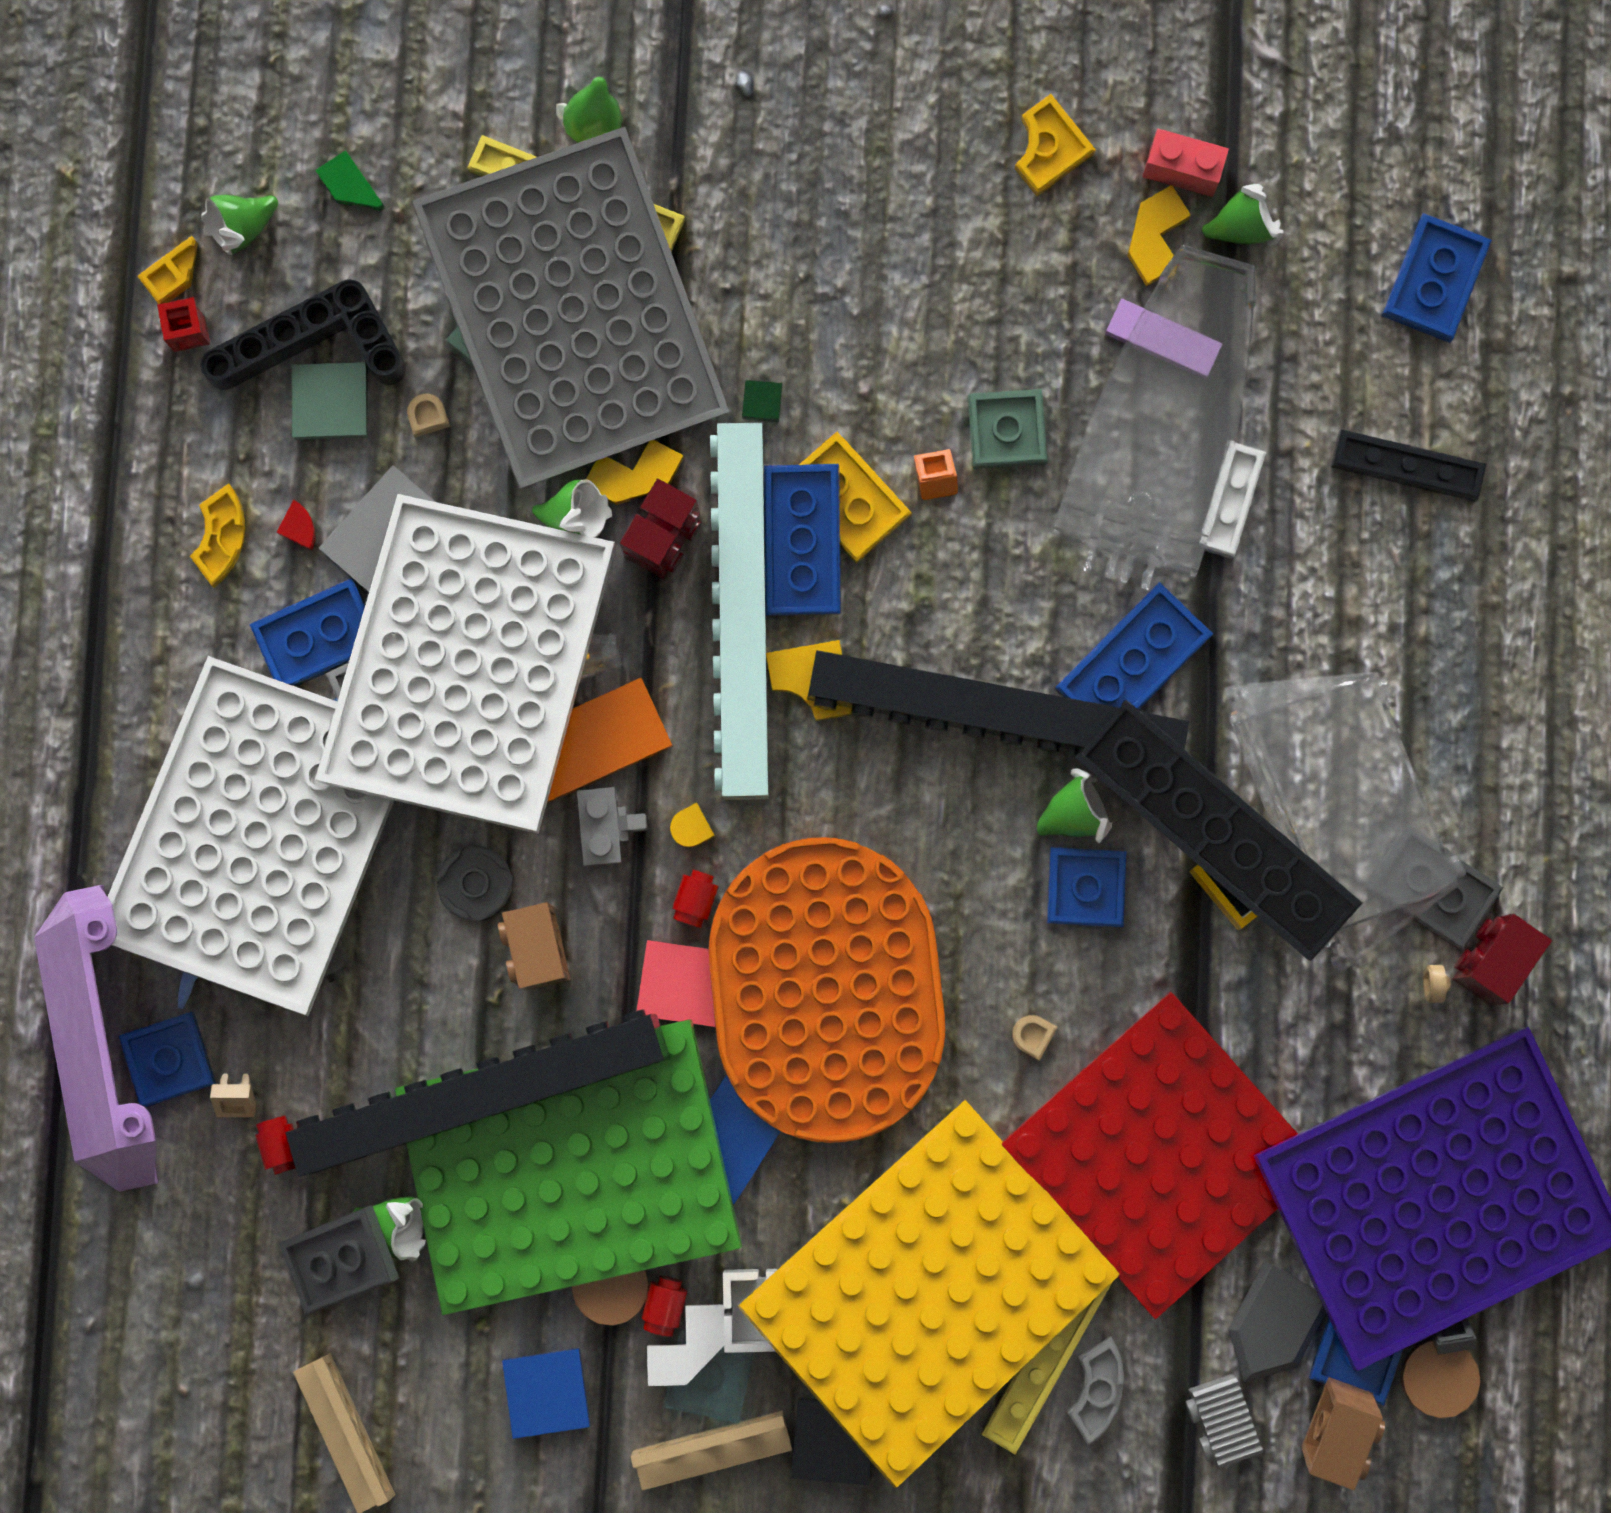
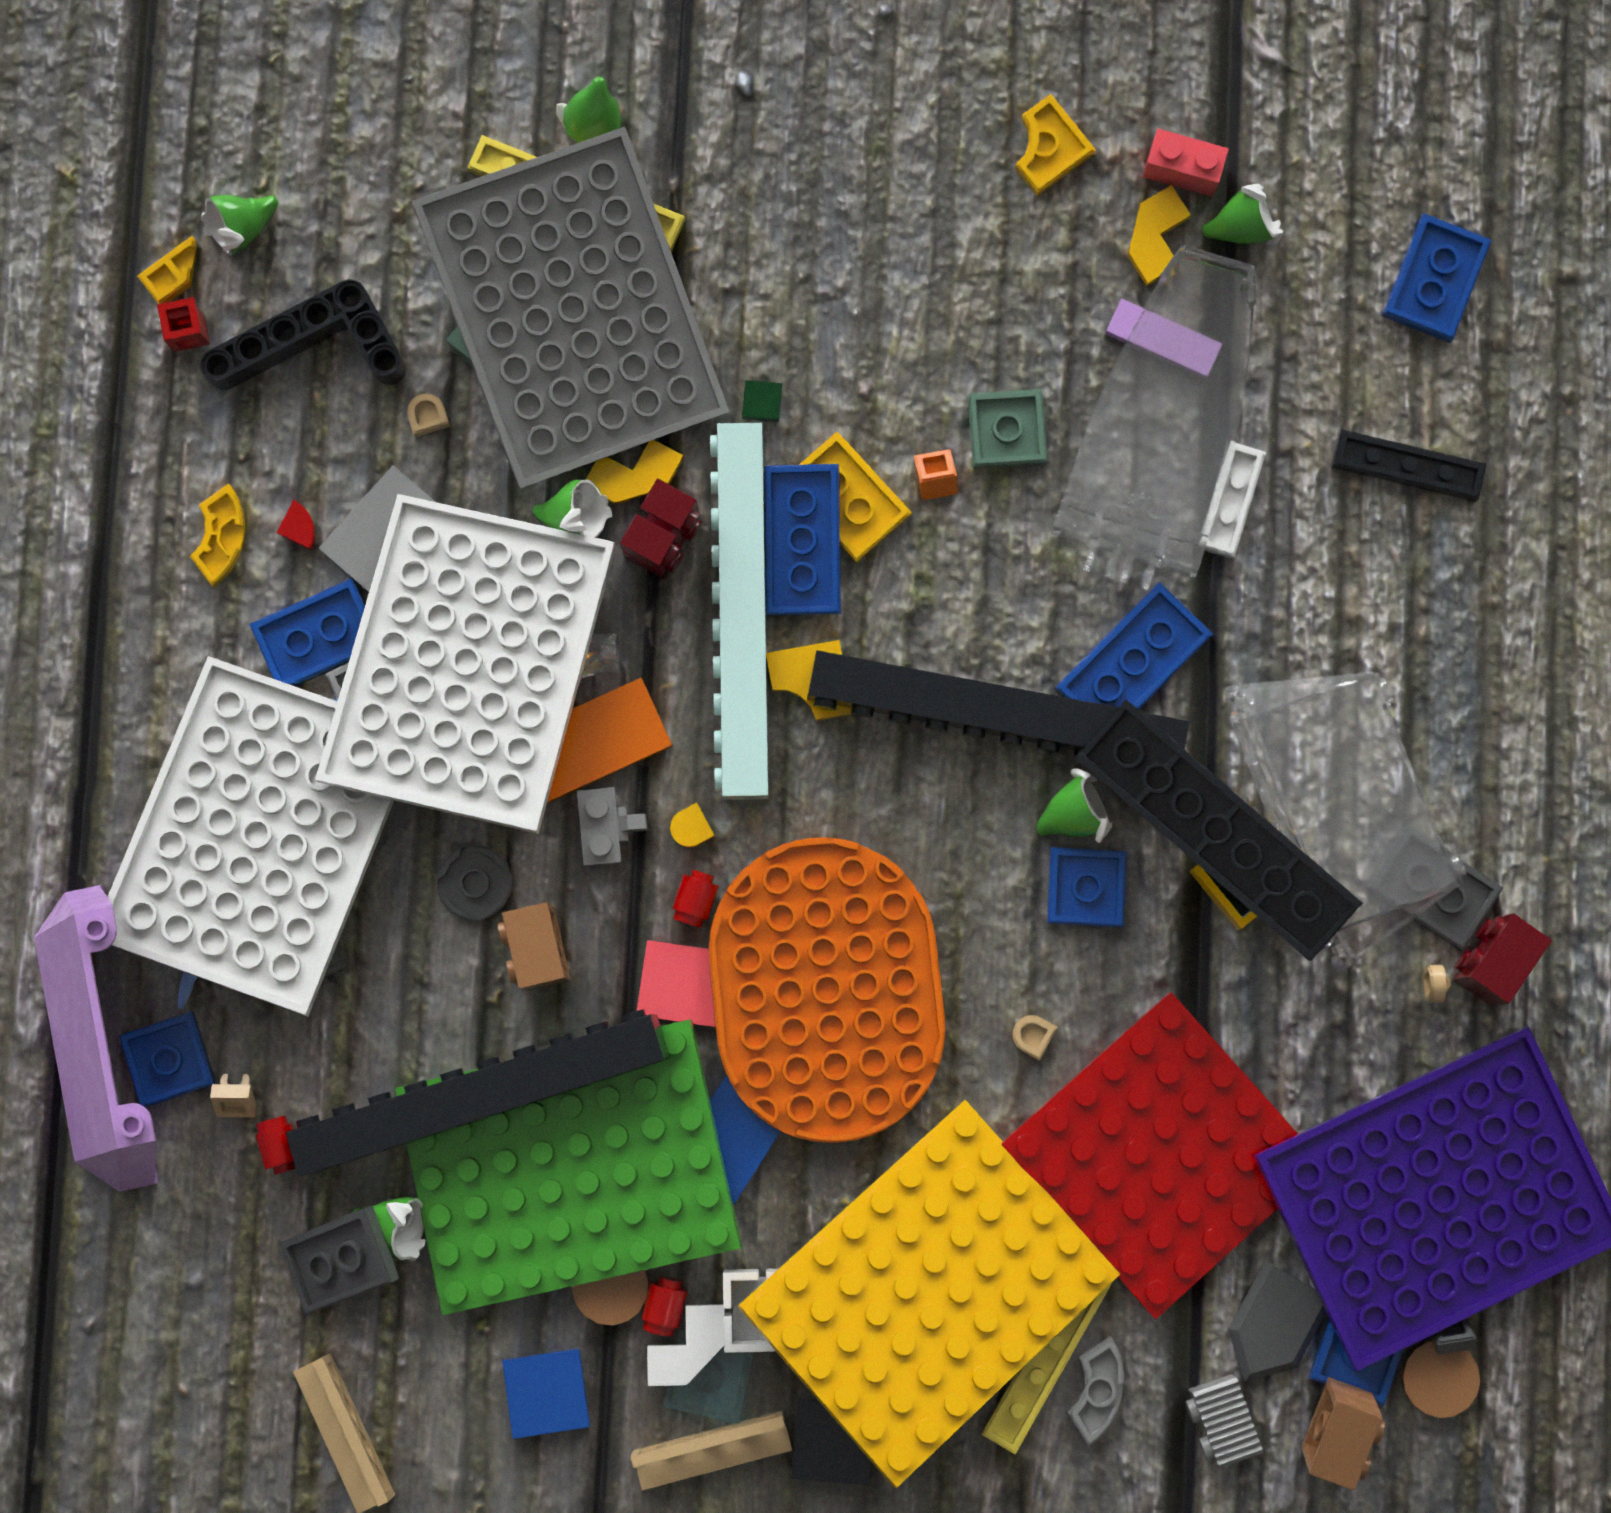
(329, 401): sand green tile -> none
(347, 183): green tile -> none

